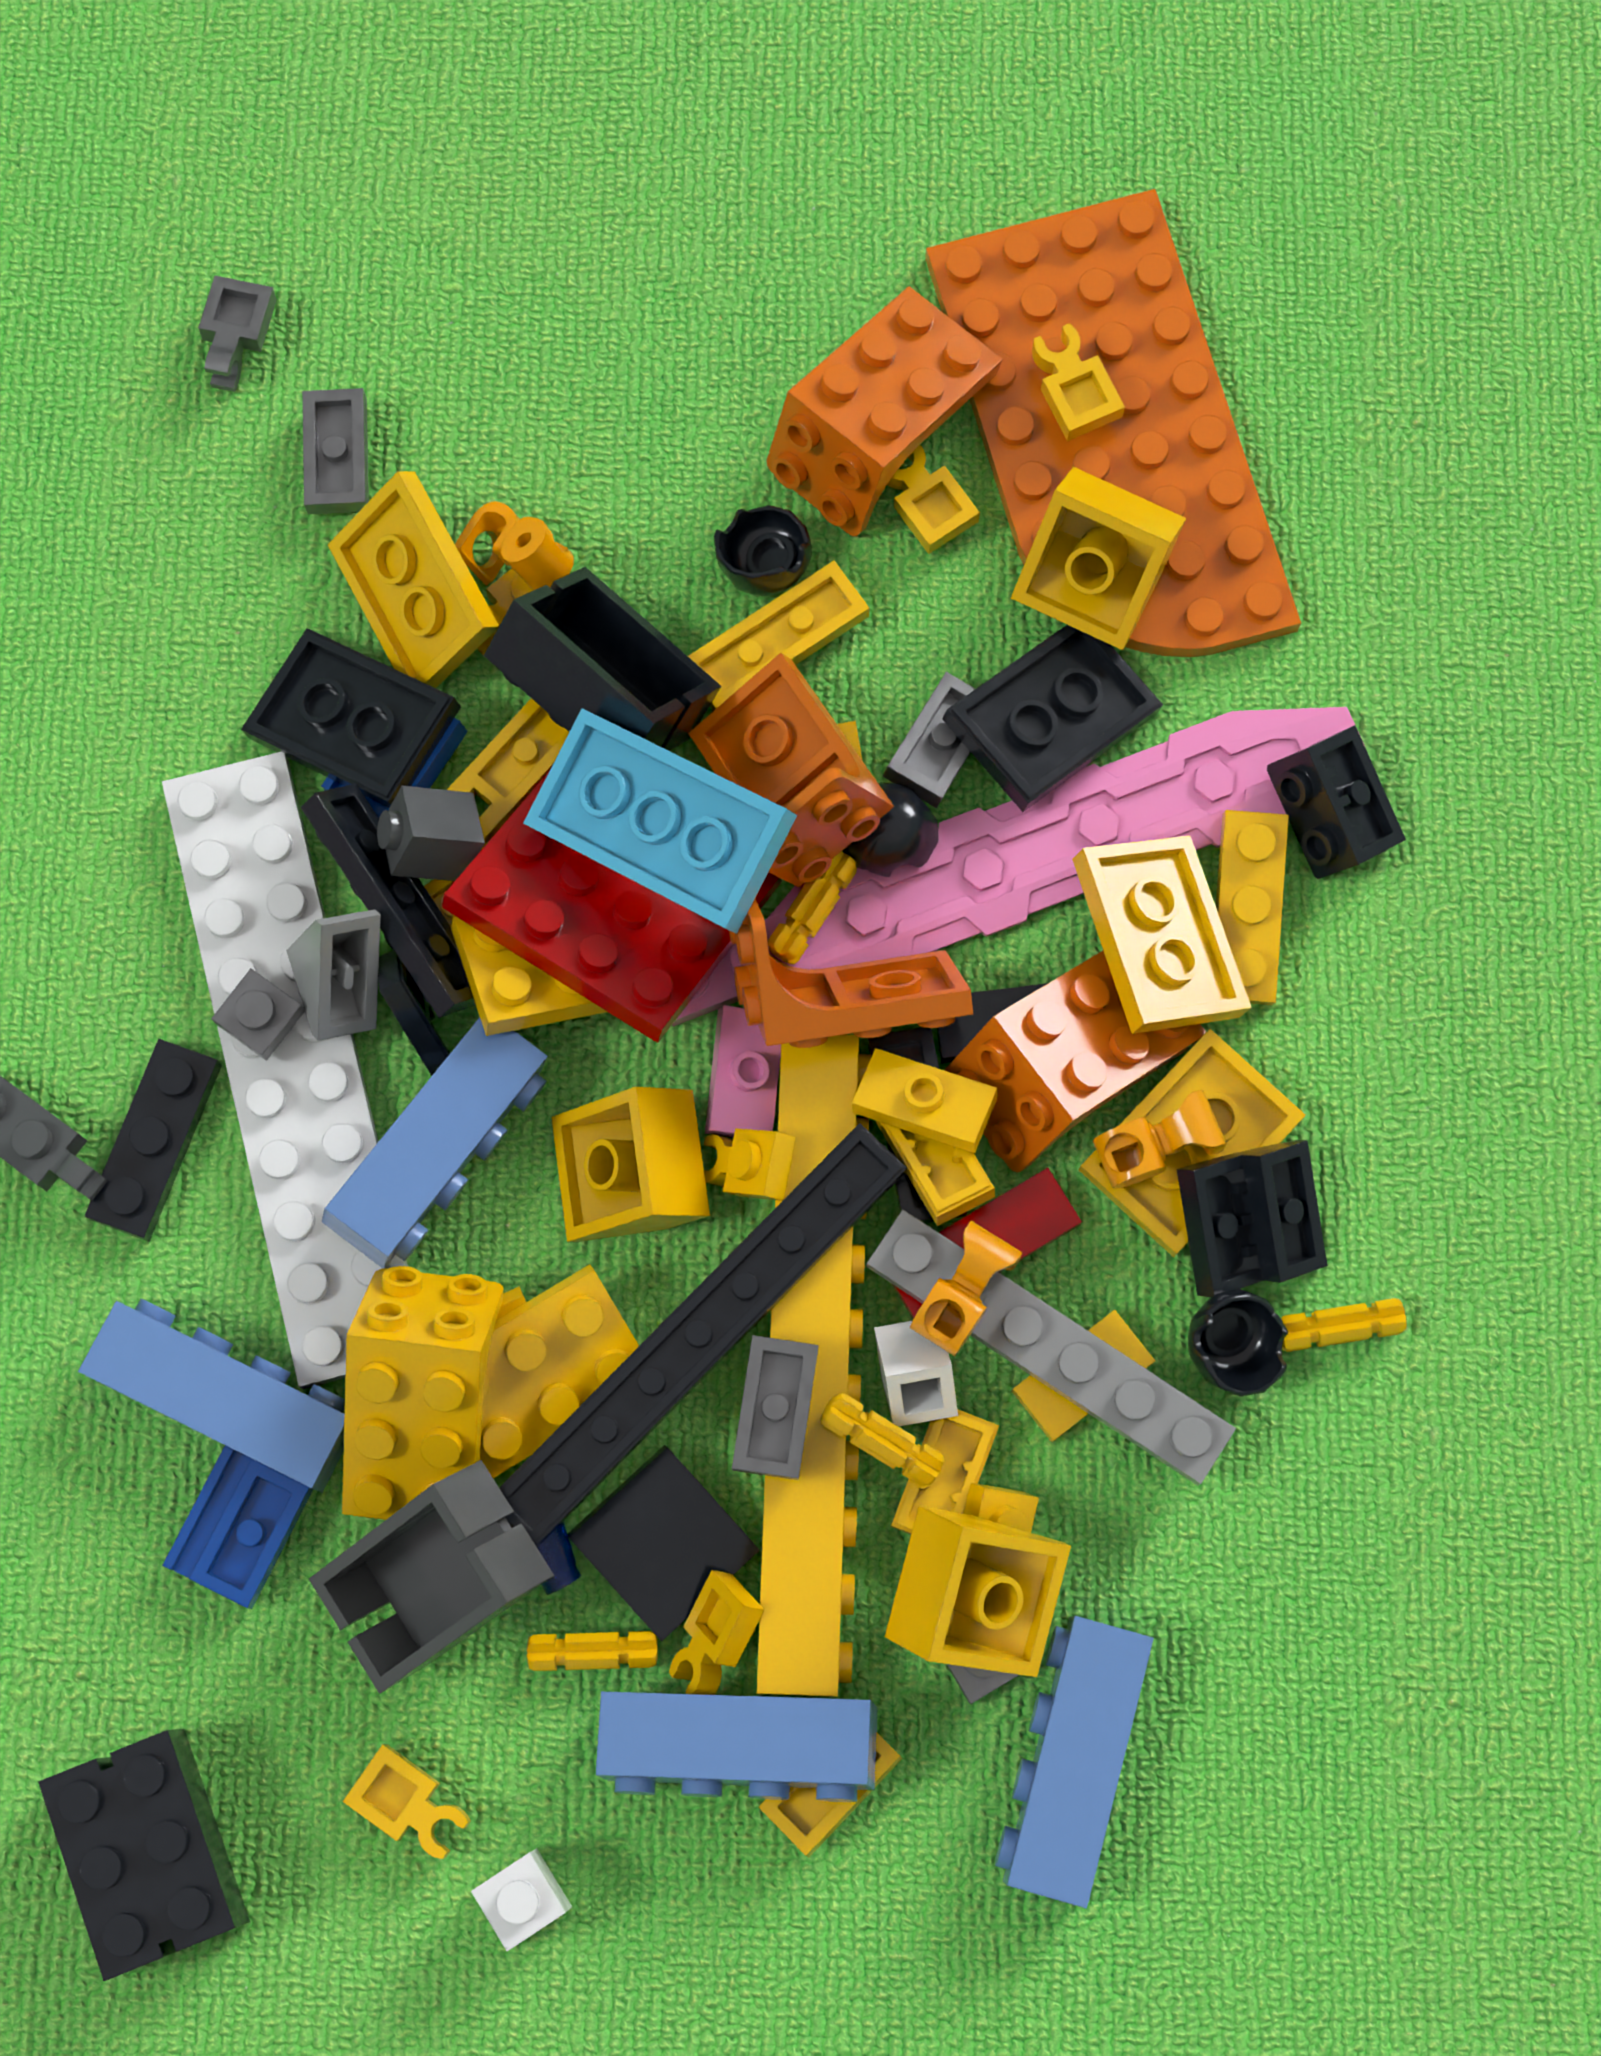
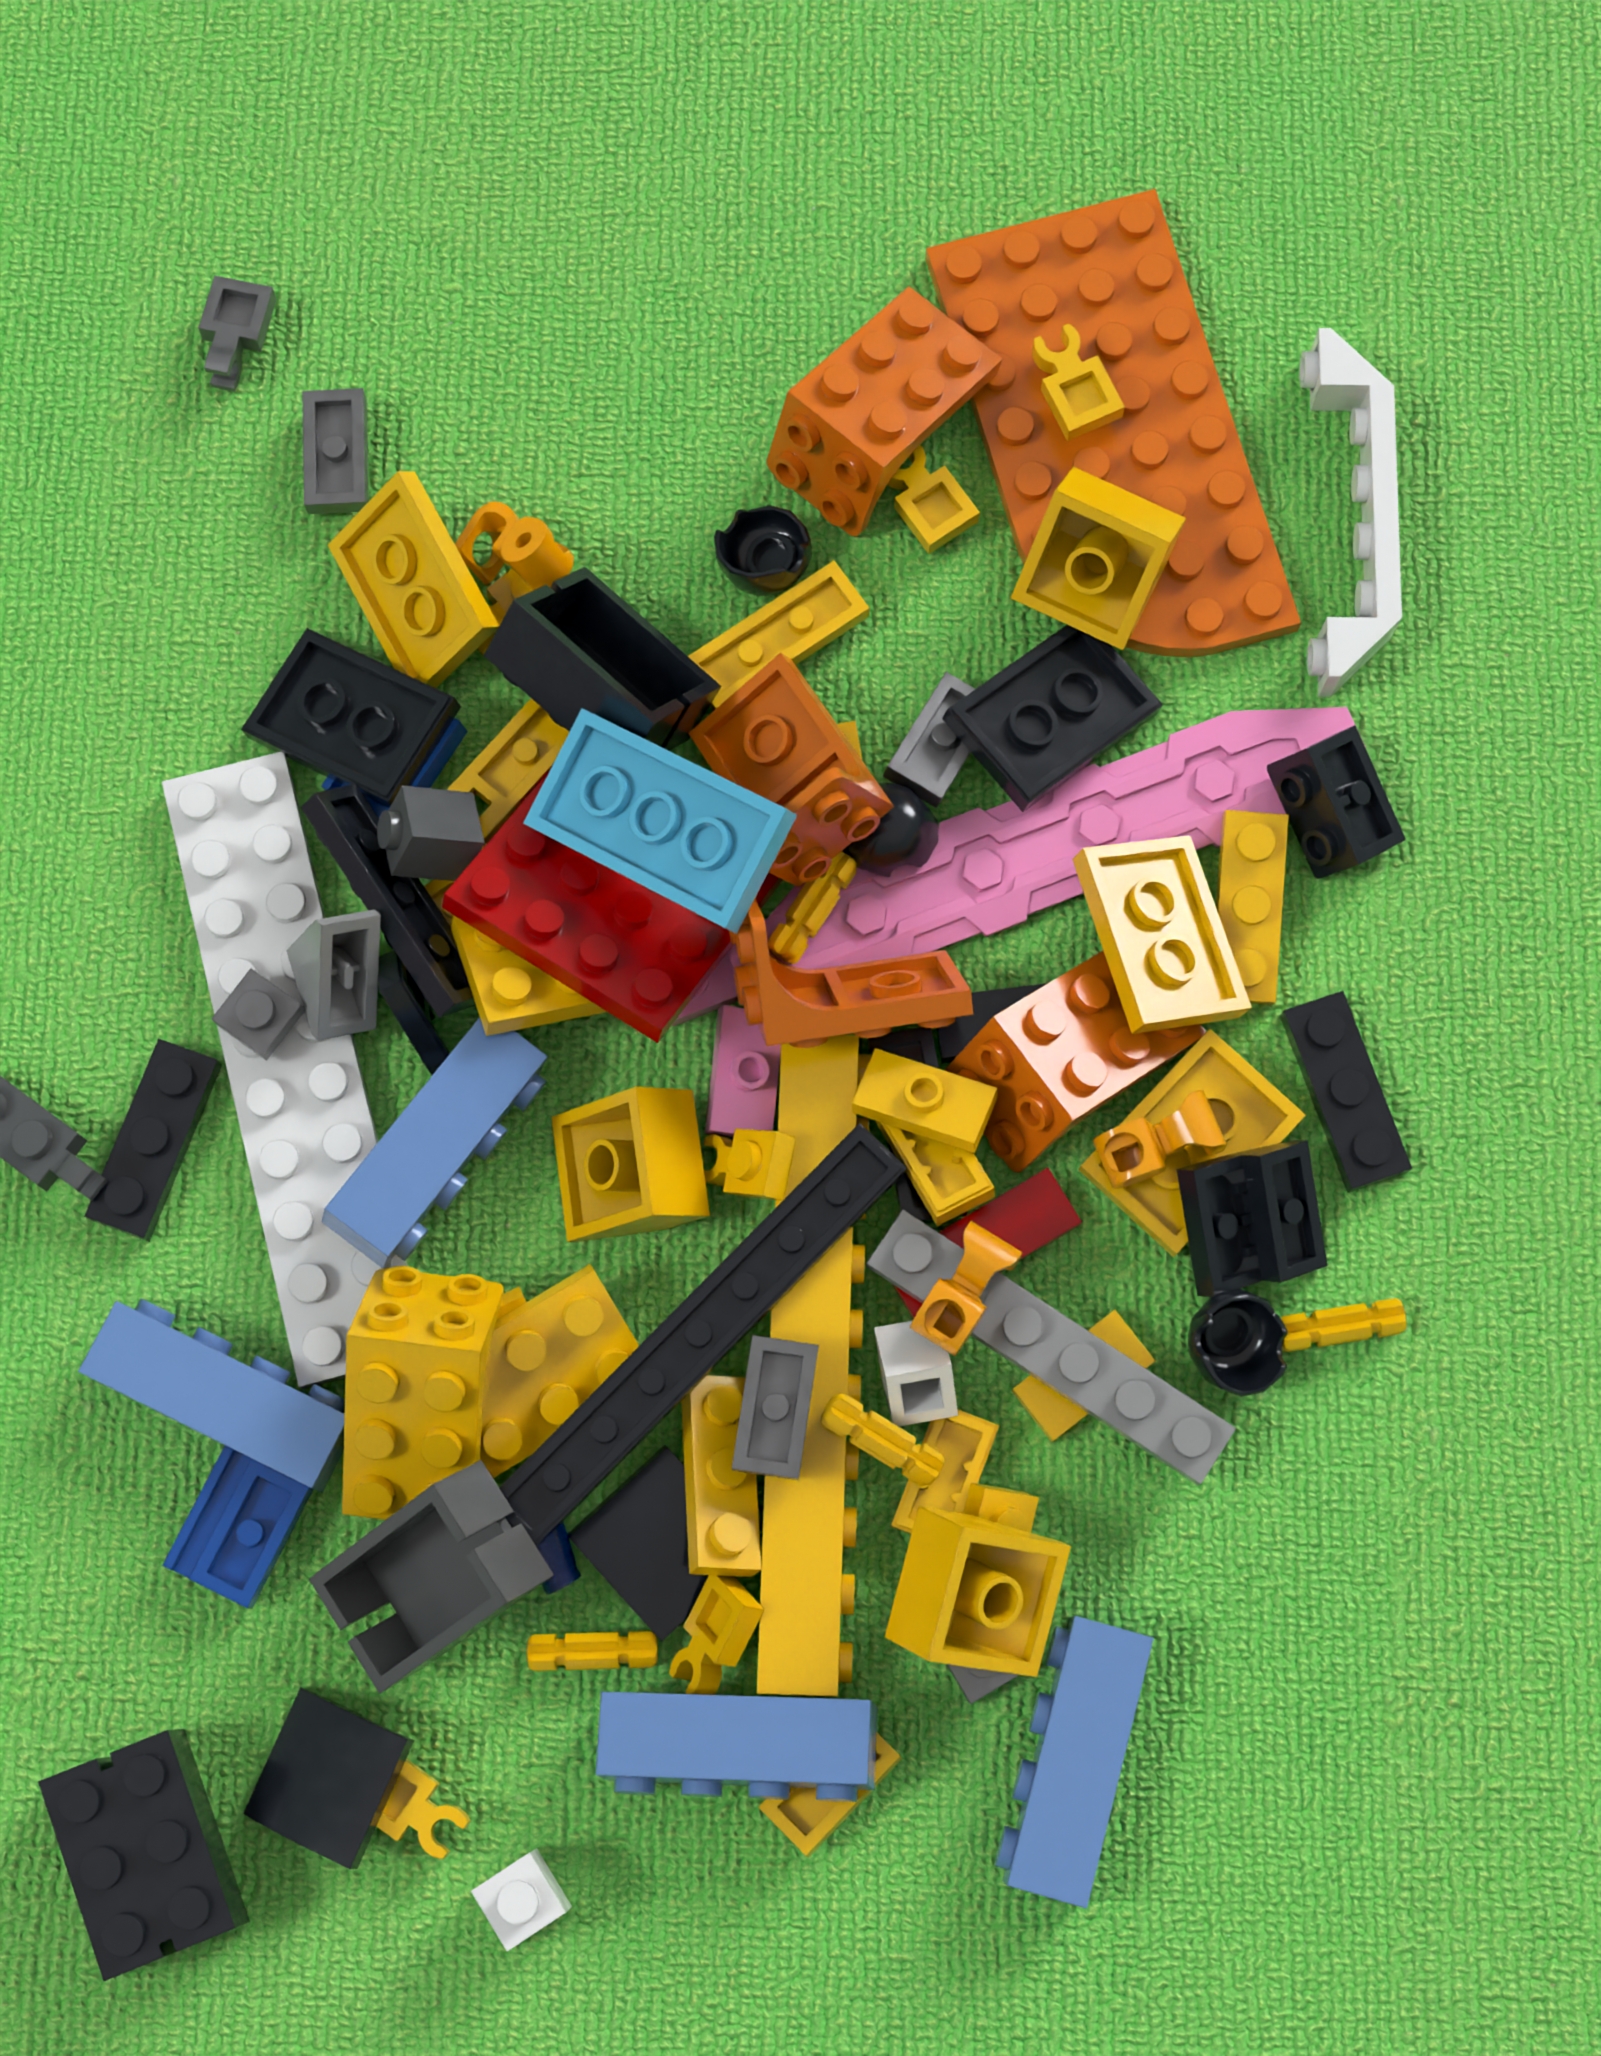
(328, 1778): none -> black slope
(718, 1500): none -> yellow plate
(1345, 1091): none -> black plate
(1348, 382): none -> white slope

